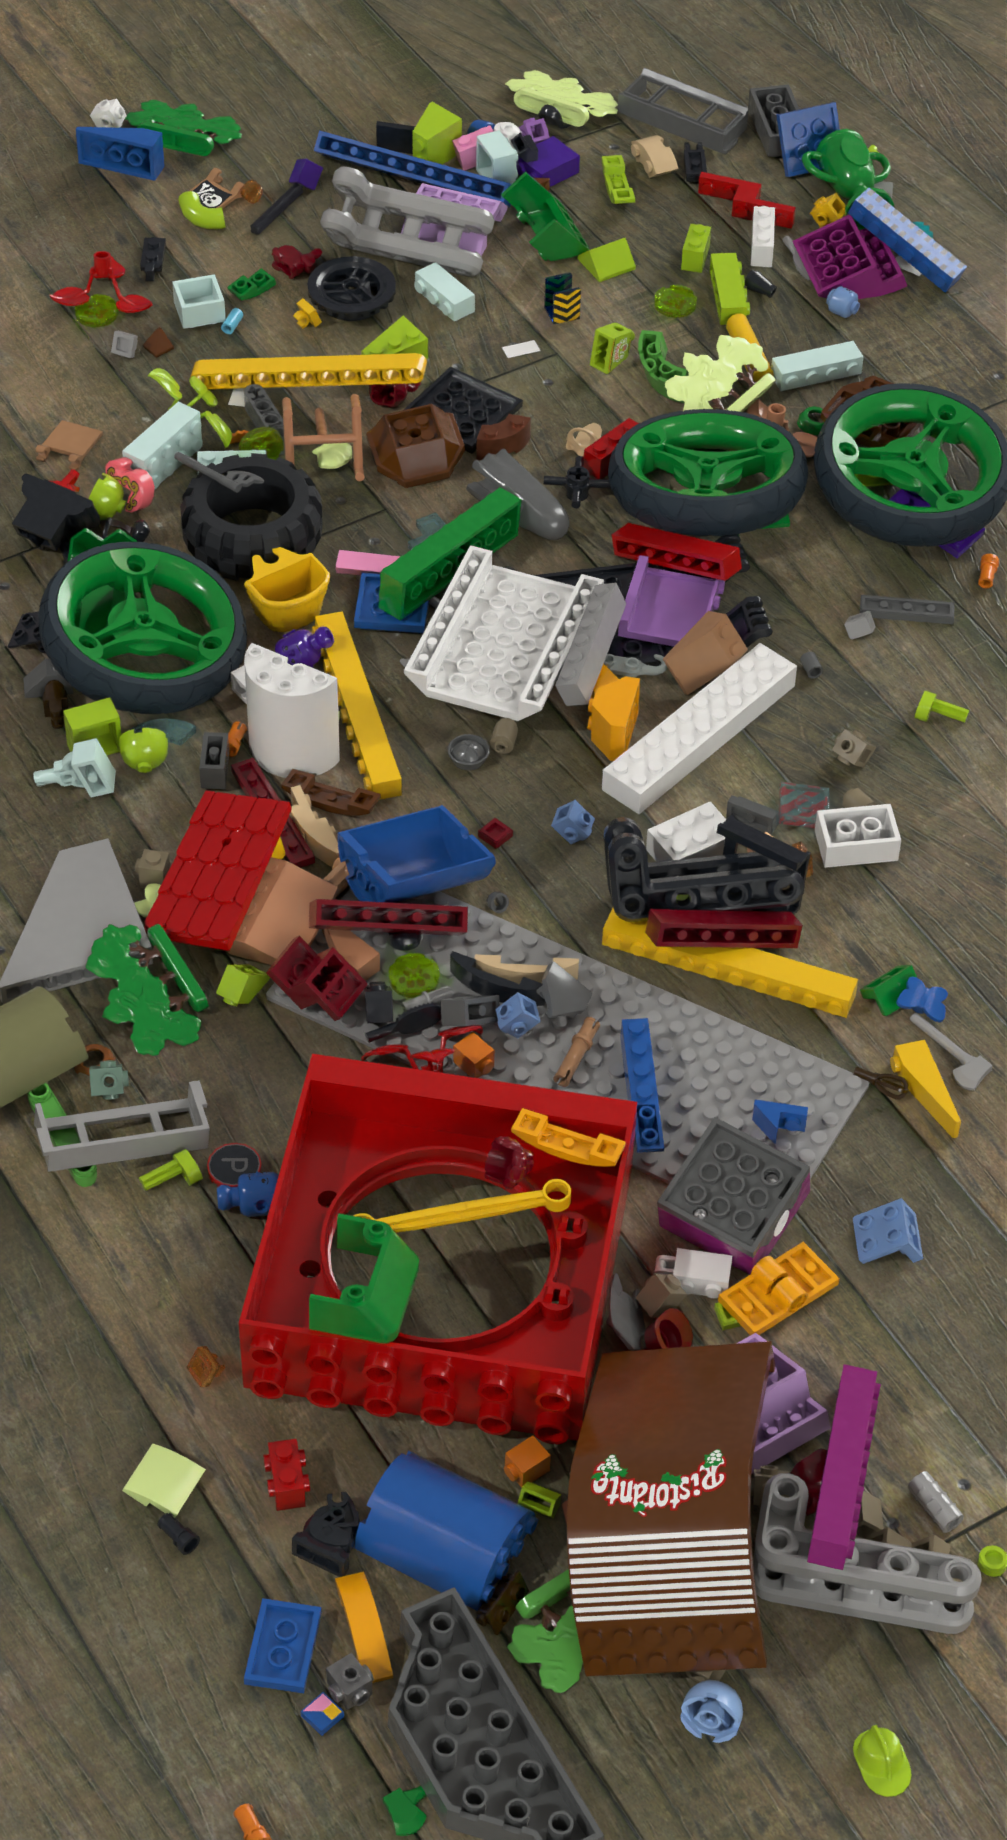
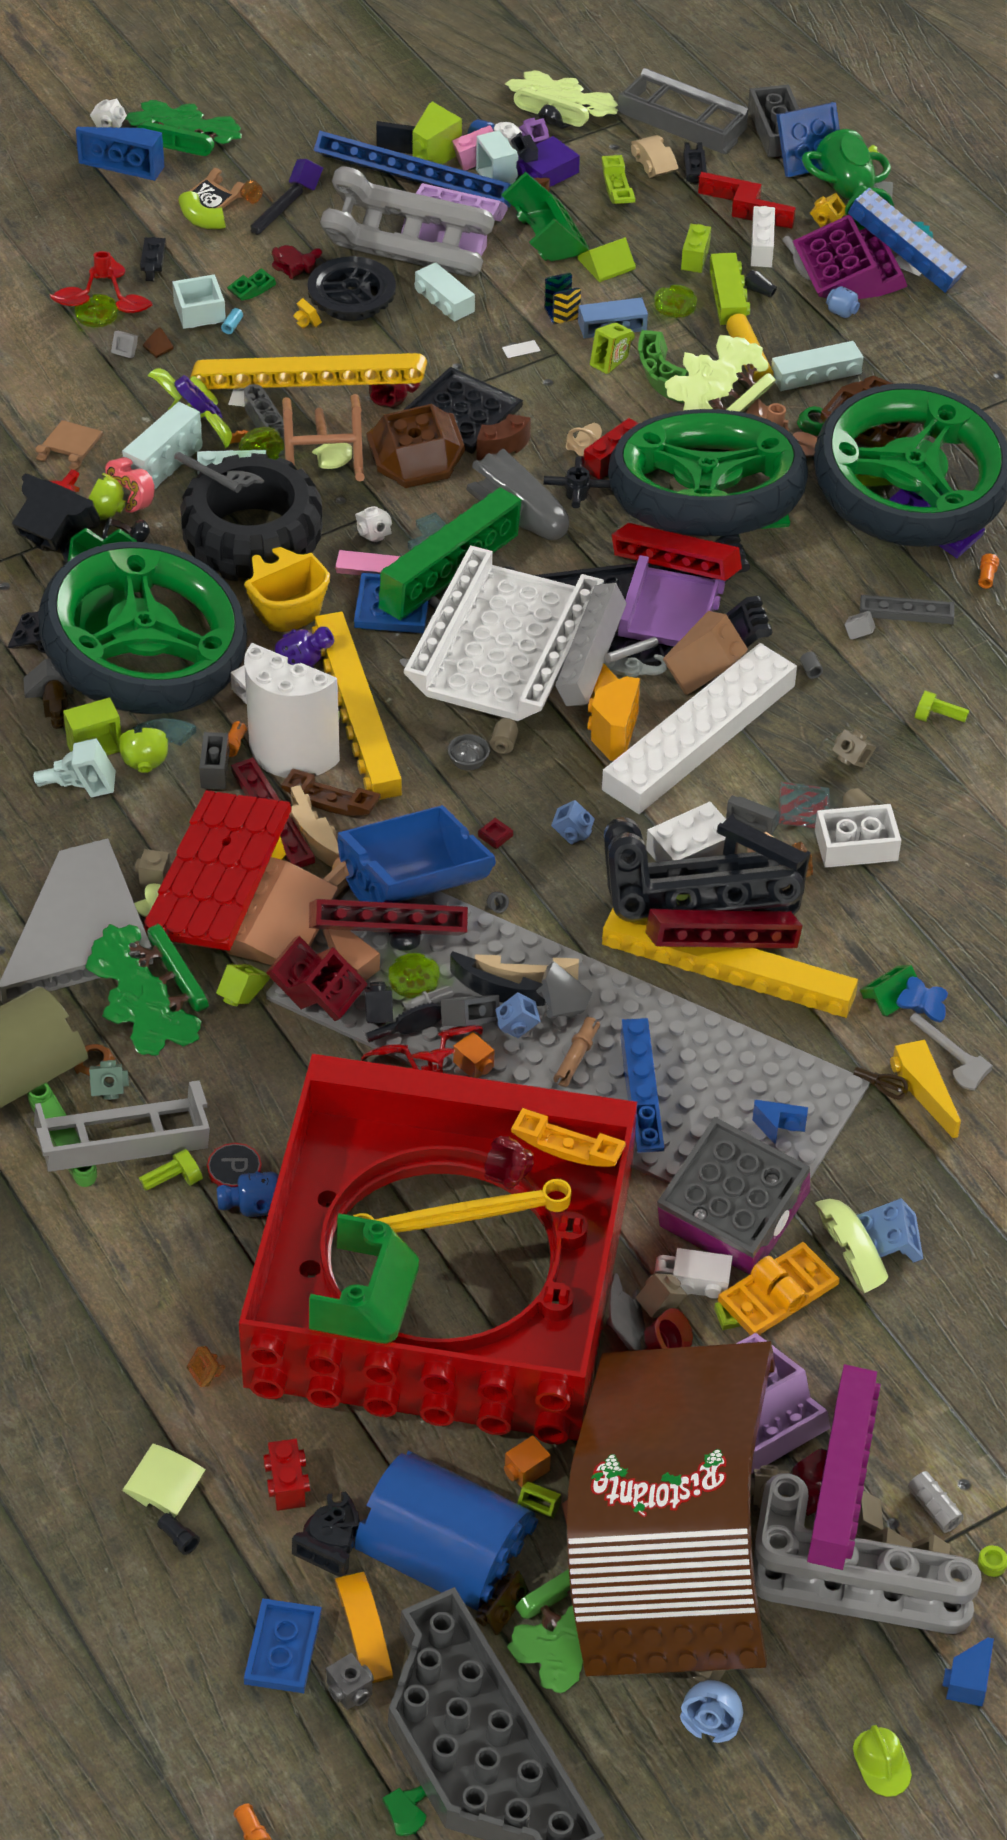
(195, 396): none -> dark purple beam
(322, 1713): tile -> none
(373, 523): none -> white brick
(399, 339): lime wedge -> none
(628, 313): none -> medium blue brick
(630, 650): none -> light grey bar
(860, 1250): none -> yellowish green brick
(969, 1674): none -> blue slope

